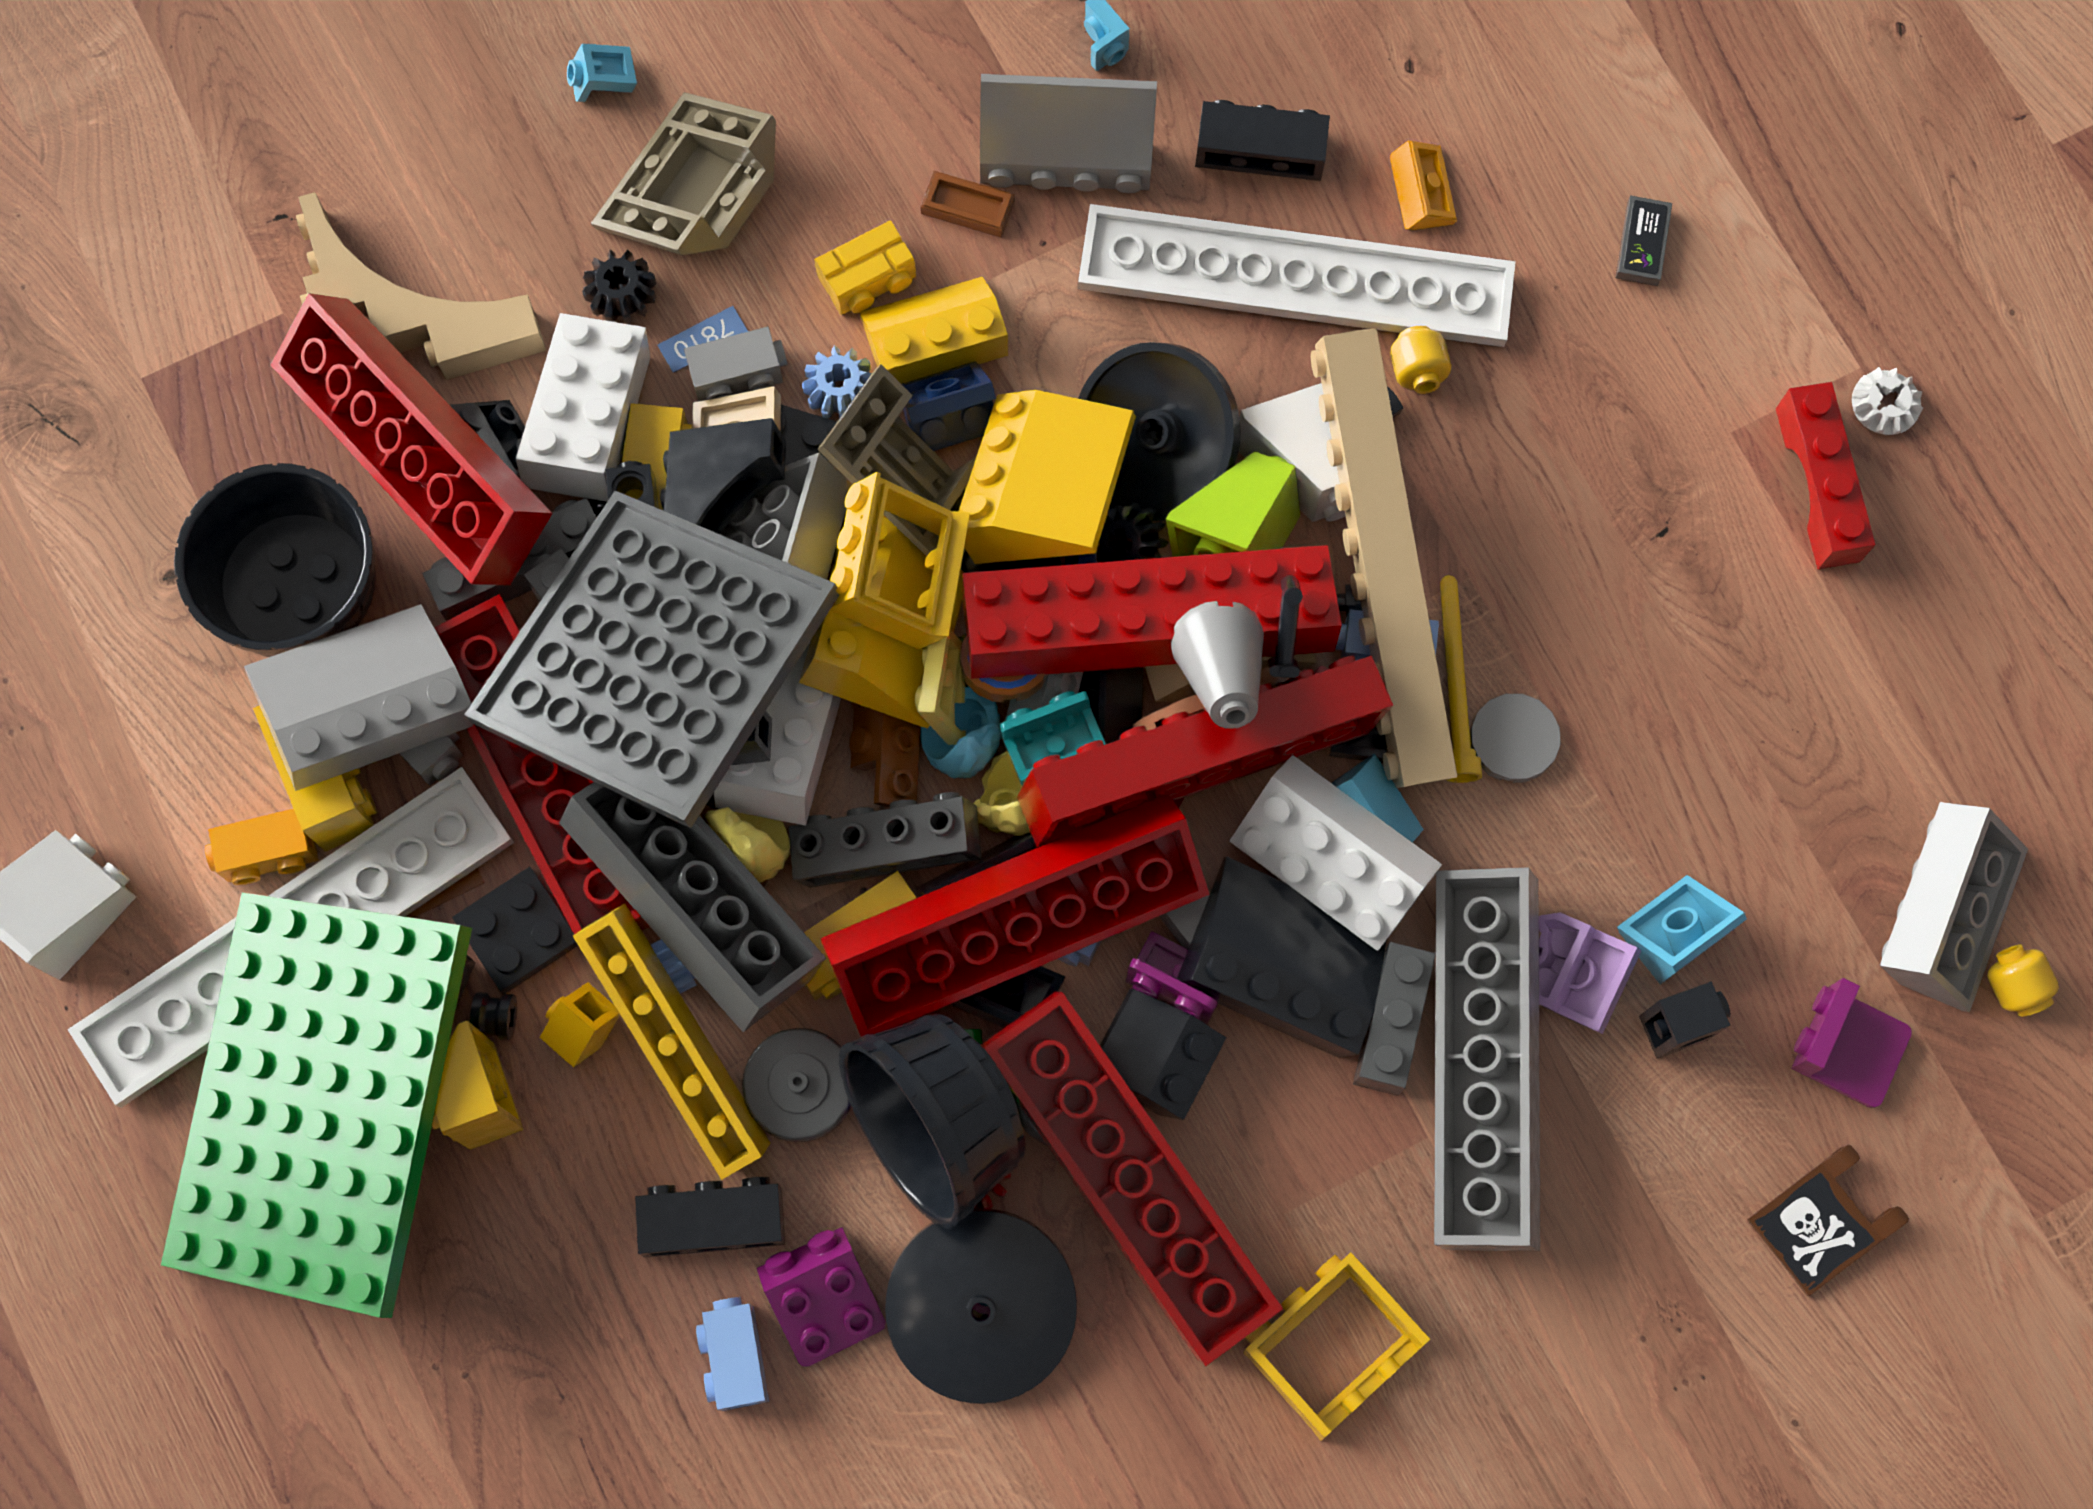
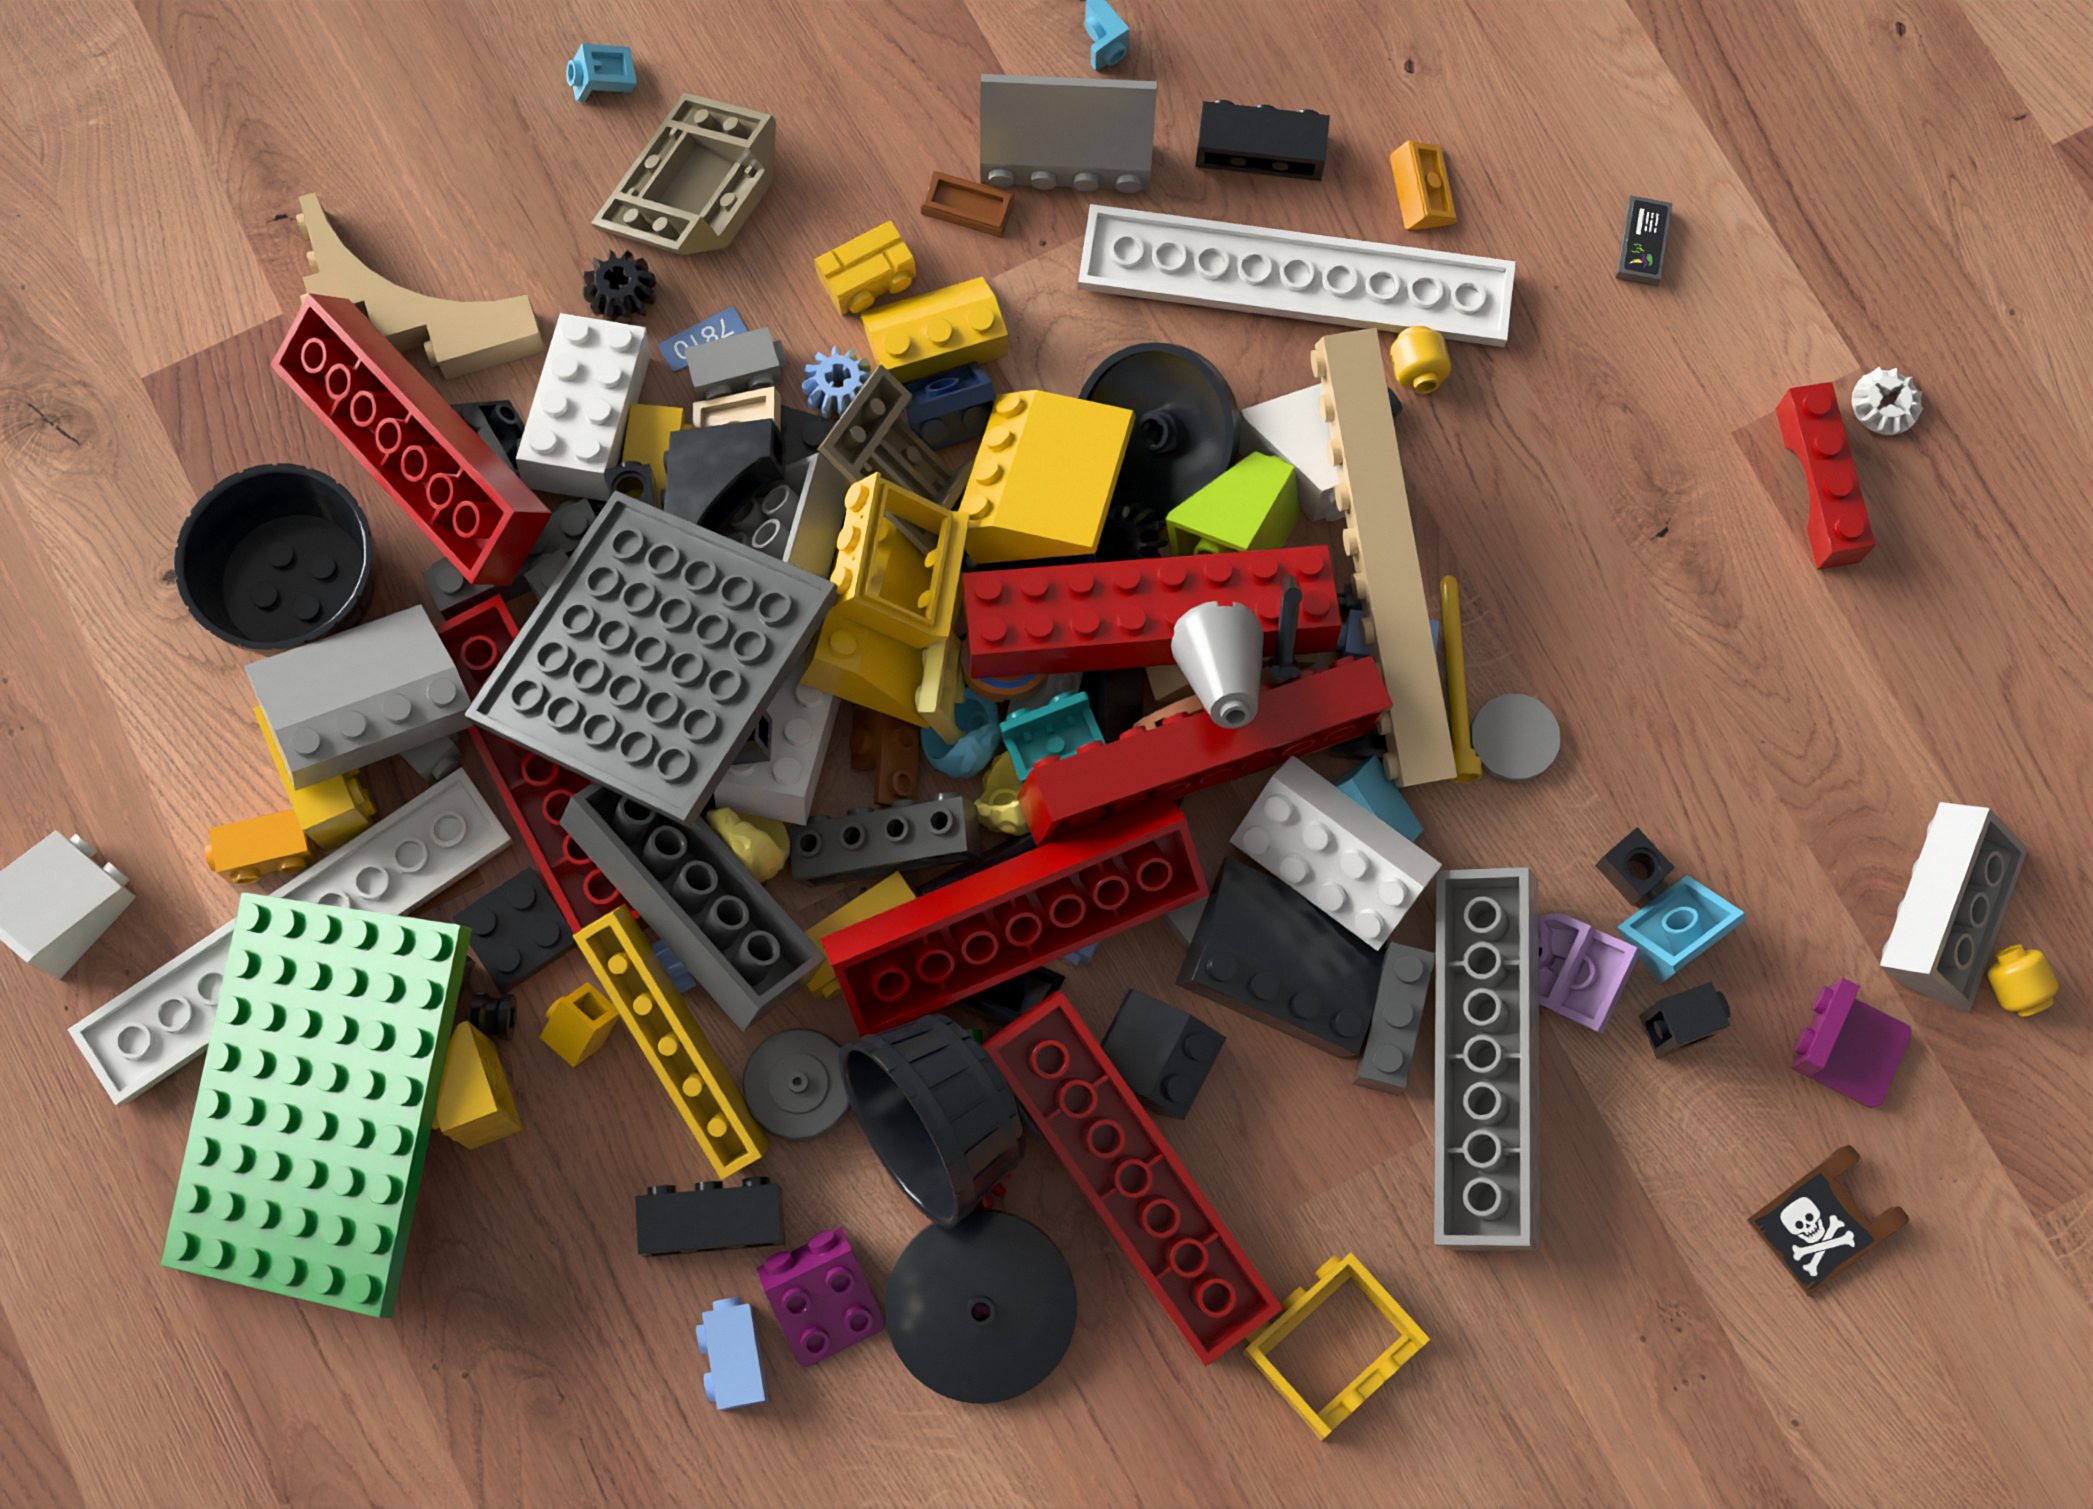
(1157, 973): magenta bracket -> none
(1640, 849): none -> black brick

